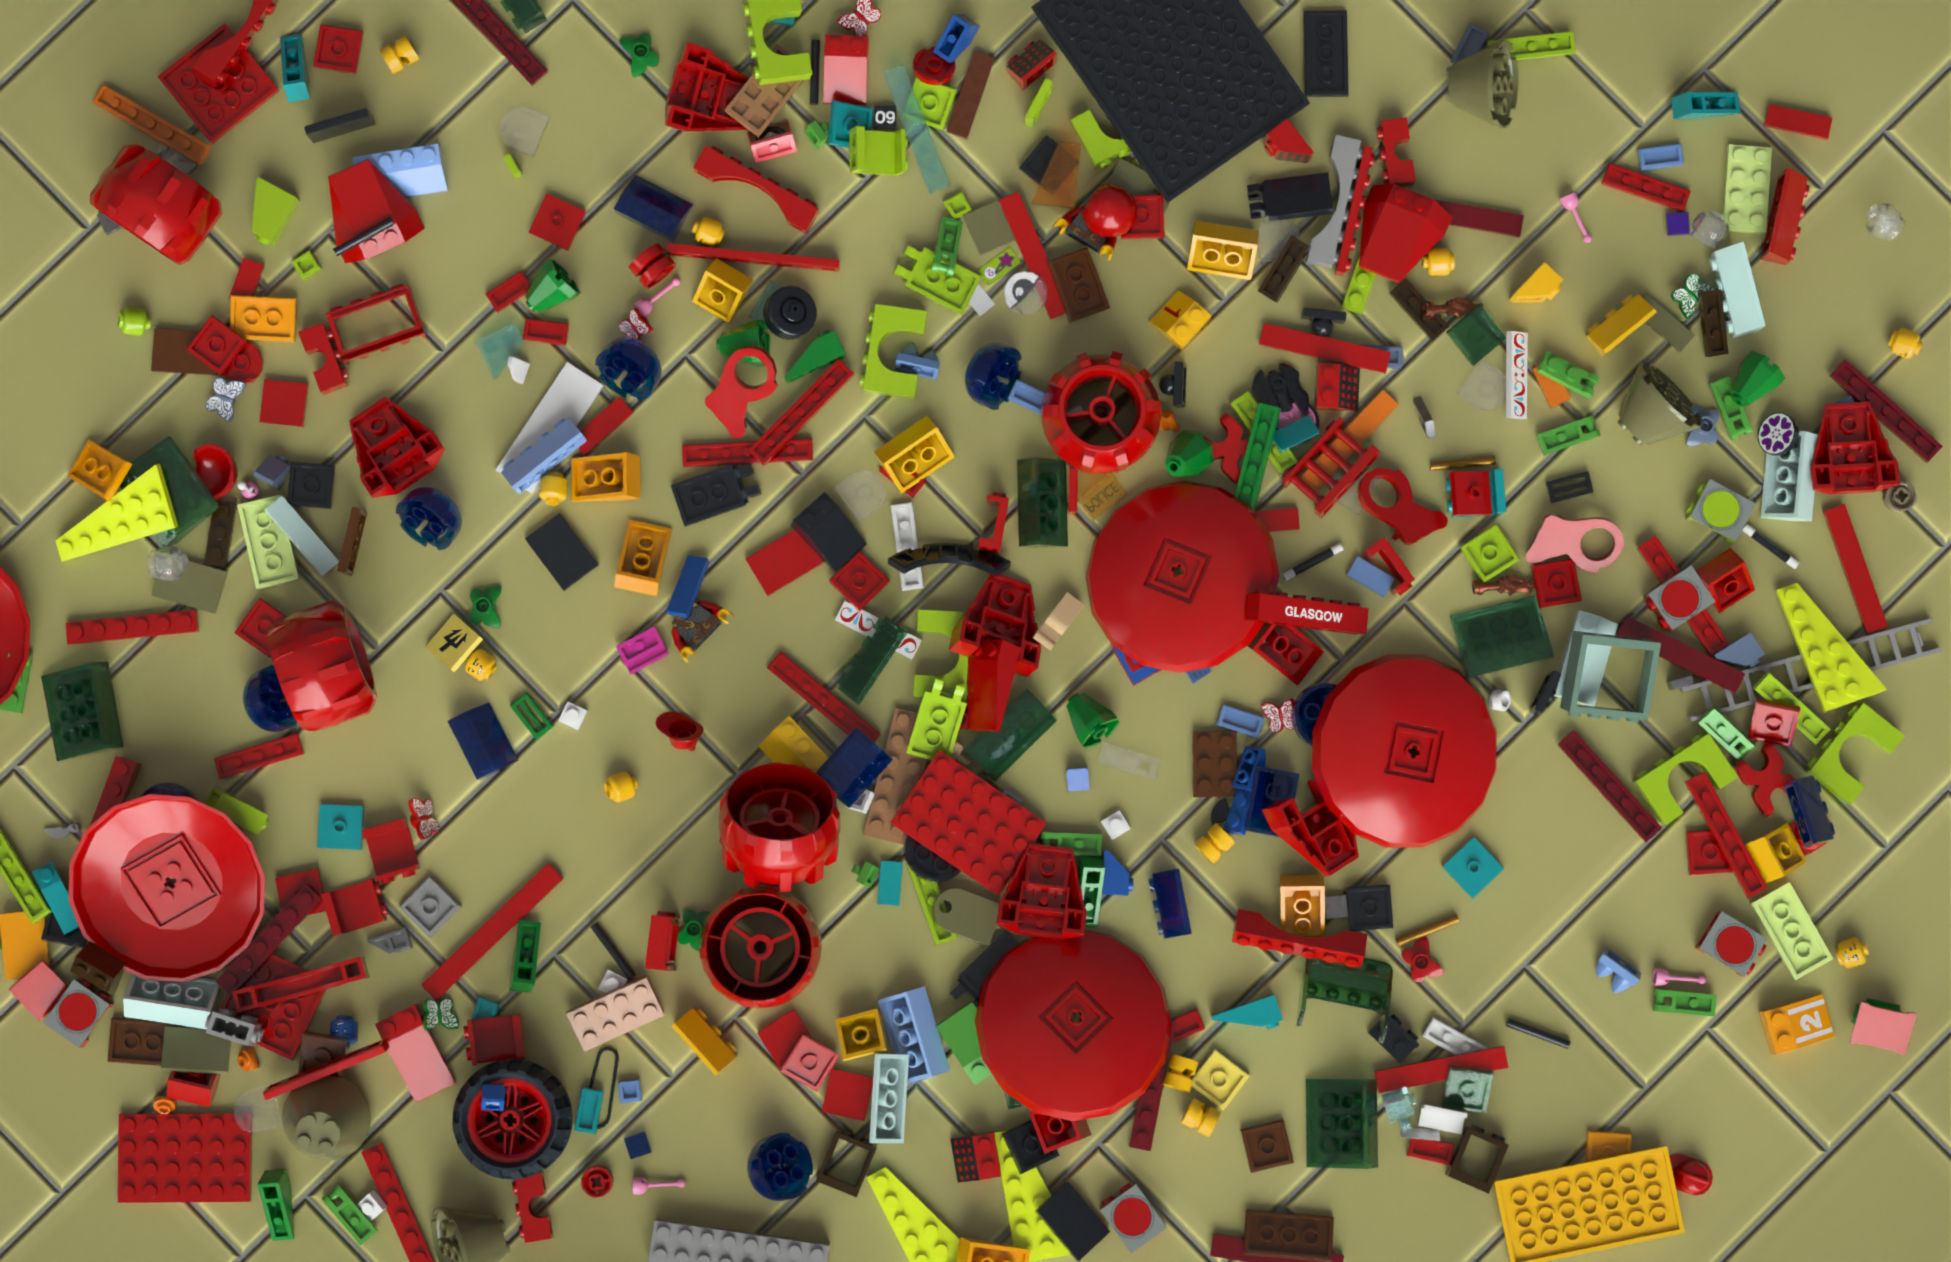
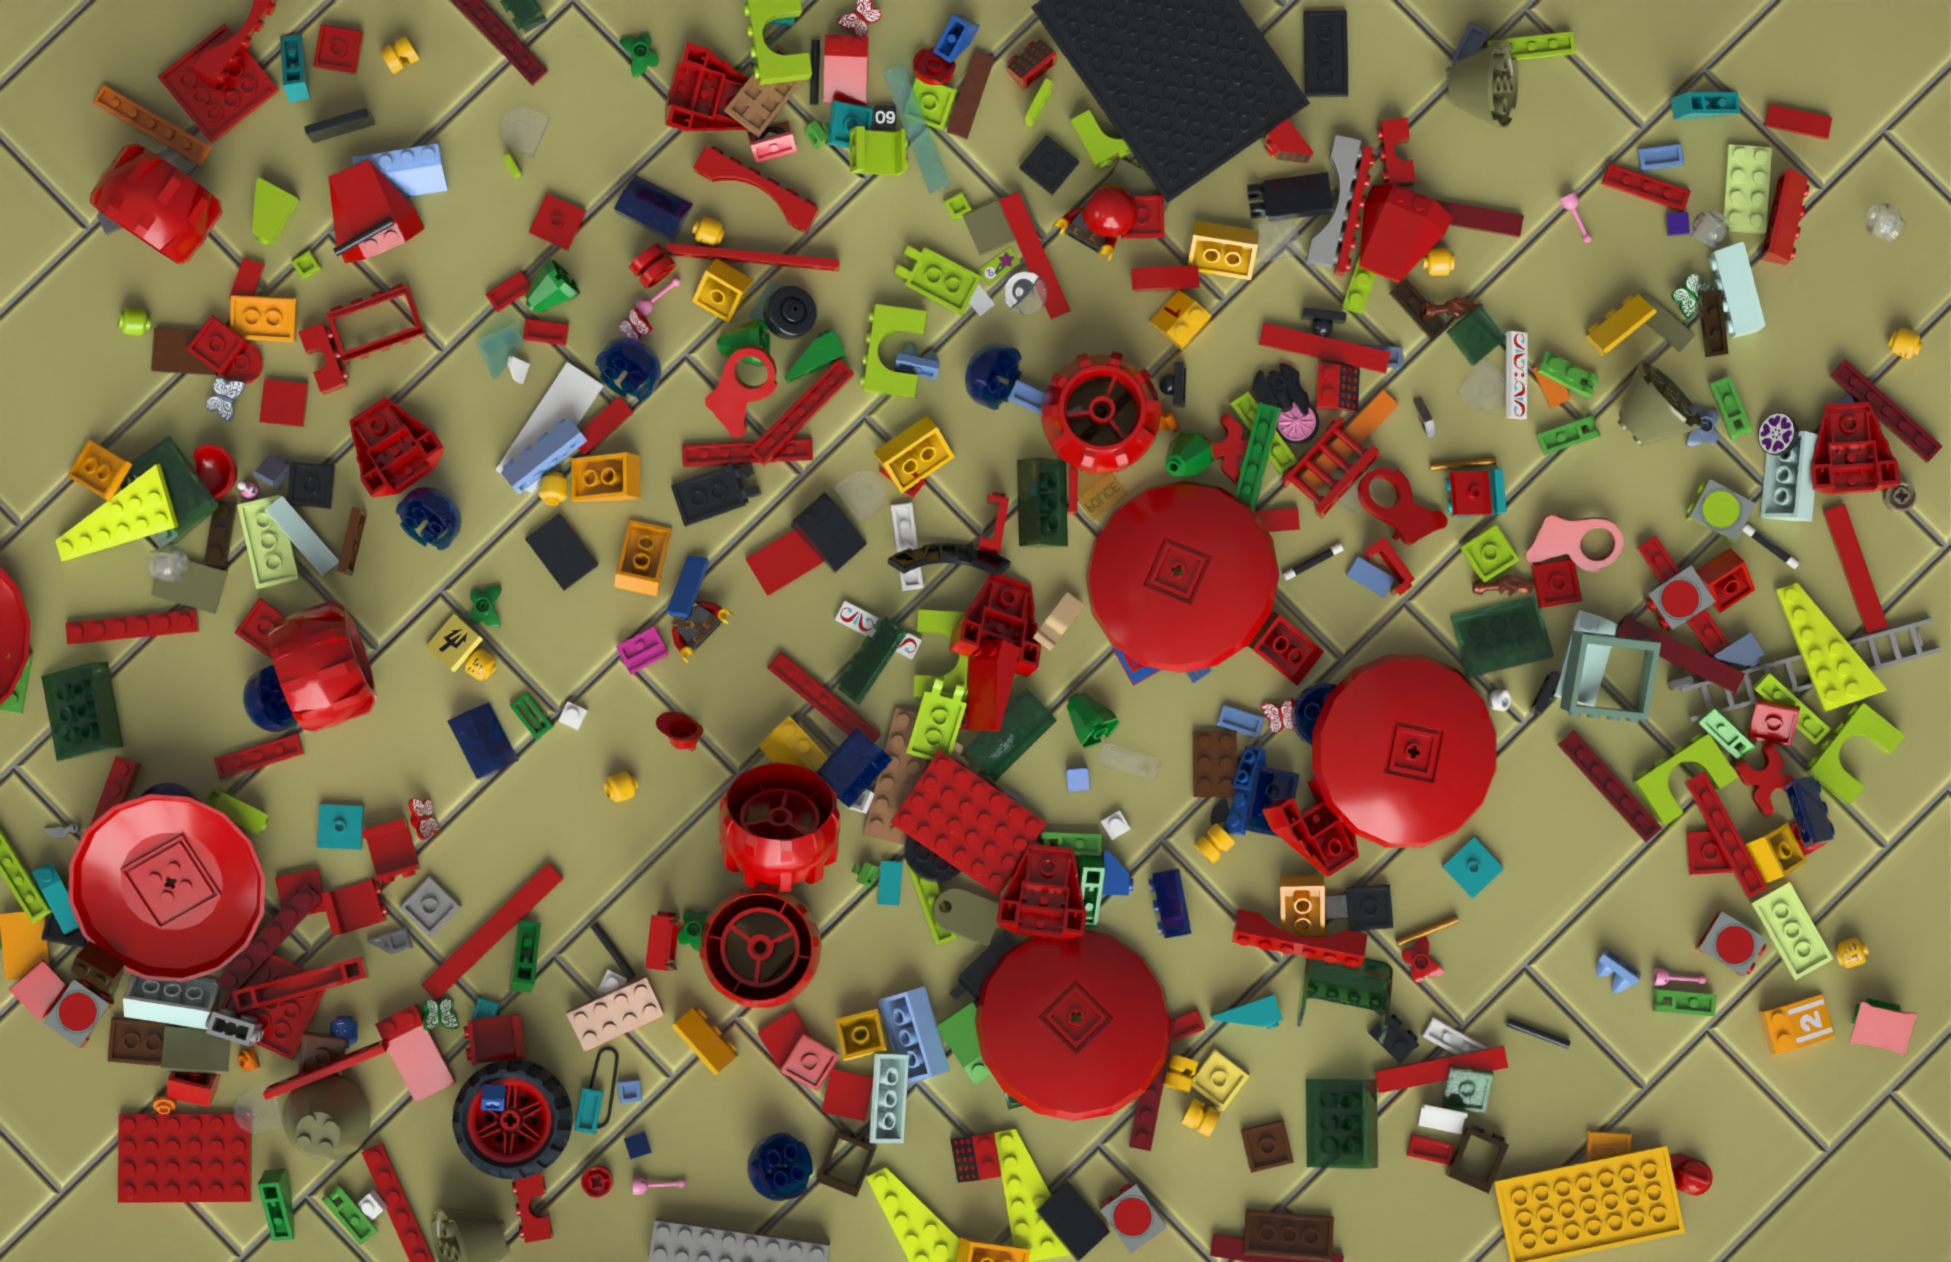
(859, 581): red tile -> none
(947, 245): bright green plate -> none
(1026, 1147): black tile -> none
(1058, 1132): red slope -> none
(1060, 178): clear orange wing -> none
(1078, 285): reddish brown tile -> none
(1165, 278): none -> red slope
(1284, 268): dark brown plate -> none
(1295, 434): teal slope -> none
(1307, 613): red brick -> none
(1399, 1106): clear light blue brick -> none
(1420, 1133): white sticker -> none
(1541, 285): yellow slope -> none
(1551, 491): black tile -> none
(1755, 379): green cone -> none

